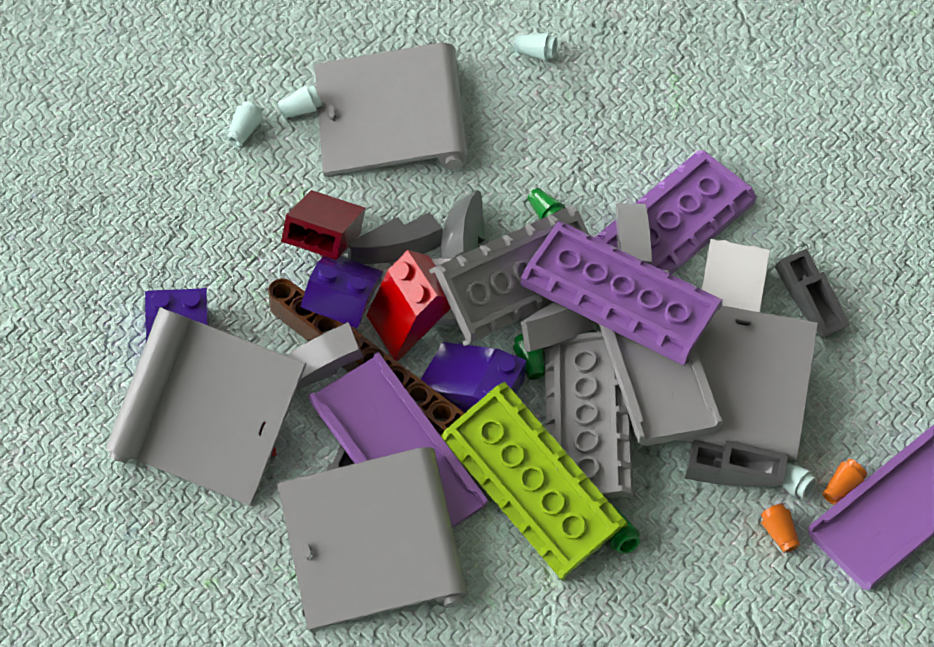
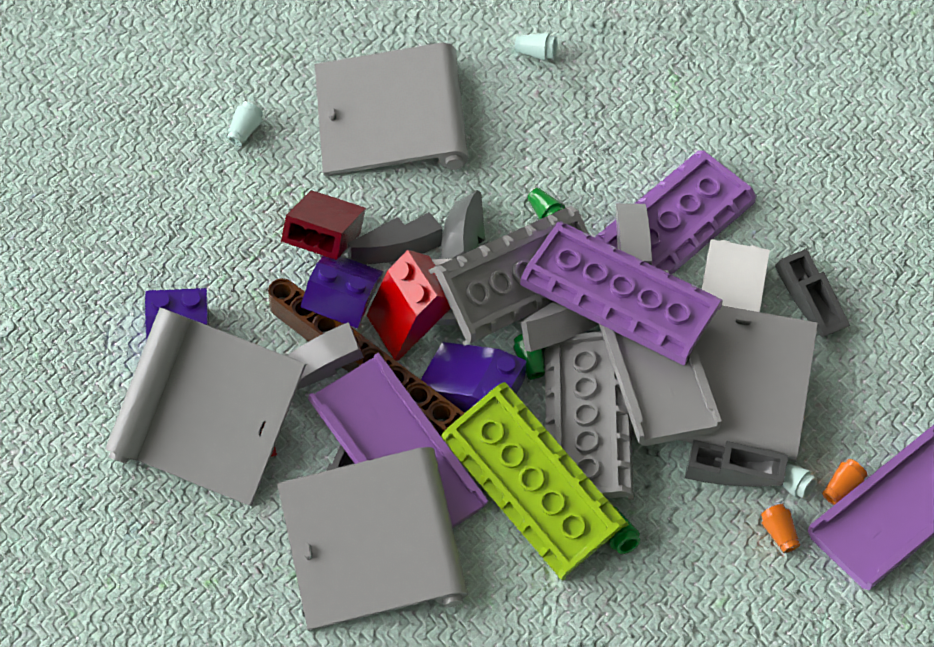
(300, 102): light aqua cone -> none

